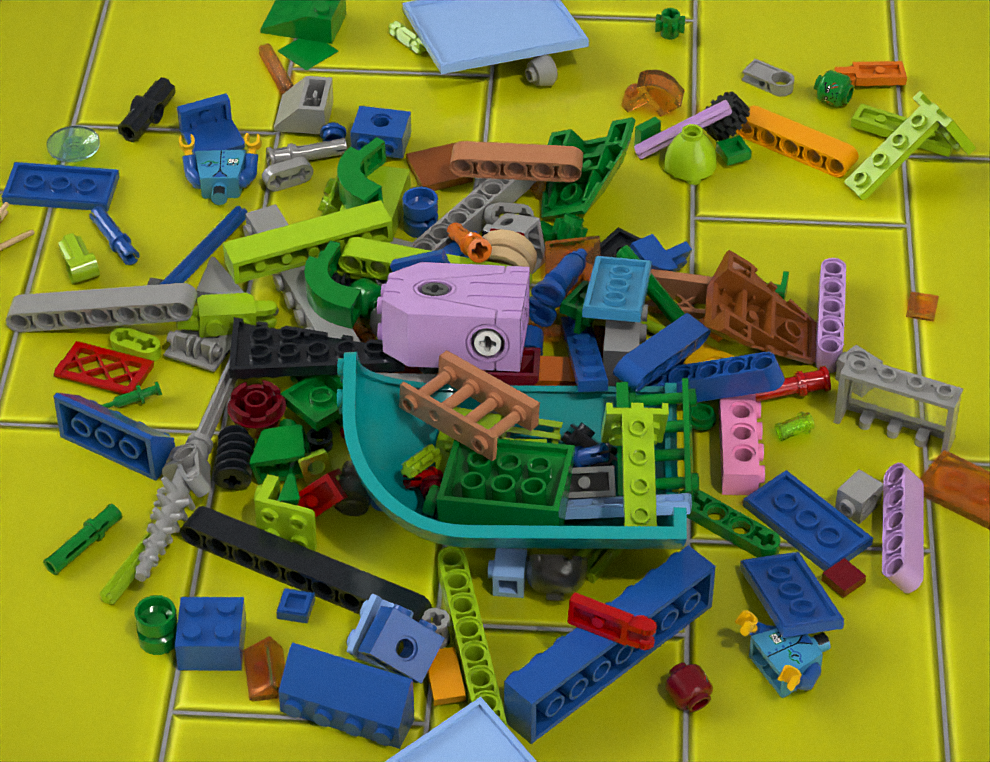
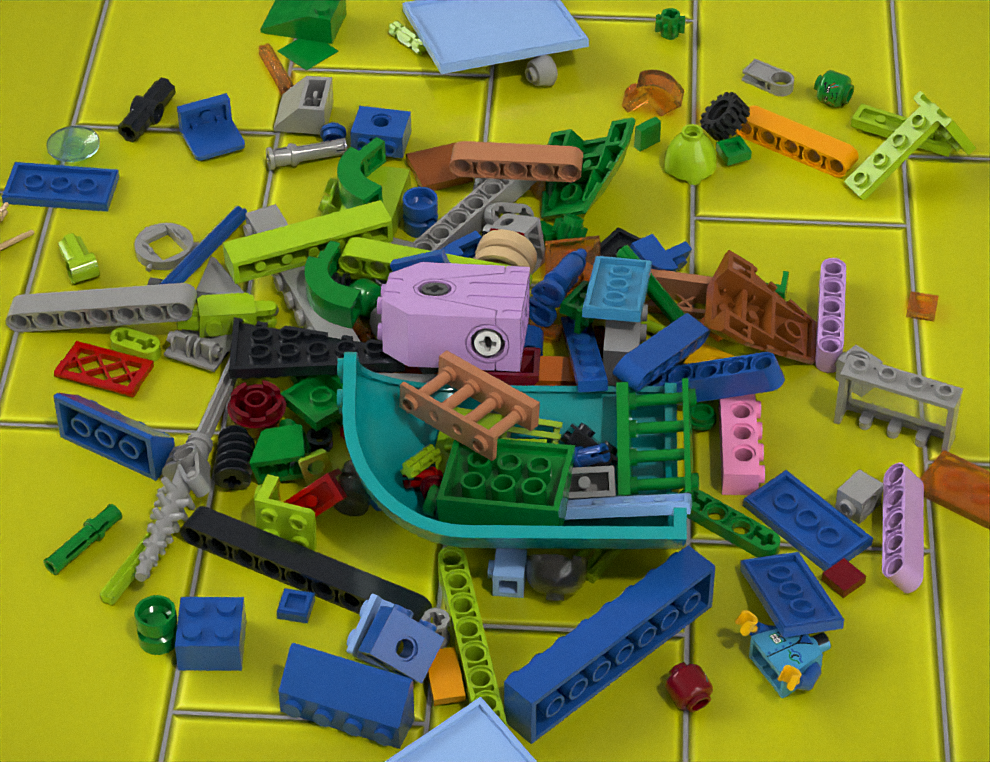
(117, 240): blue pin -> none
(134, 396): green piece -> none
(149, 258): none -> light grey piece
(220, 172): torso -> none
(264, 669): clear orange slope -> none
(287, 173): light grey beam -> none
(289, 492): green slope -> none
(470, 241): orange pin -> none
(611, 622): red hinge -> none
(637, 432): lime bracket -> none
(665, 137): lavender axle -> none
(800, 424): clear neon green pin -> none
(801, 384): red pin -> none
(875, 73): orange hinge -> none

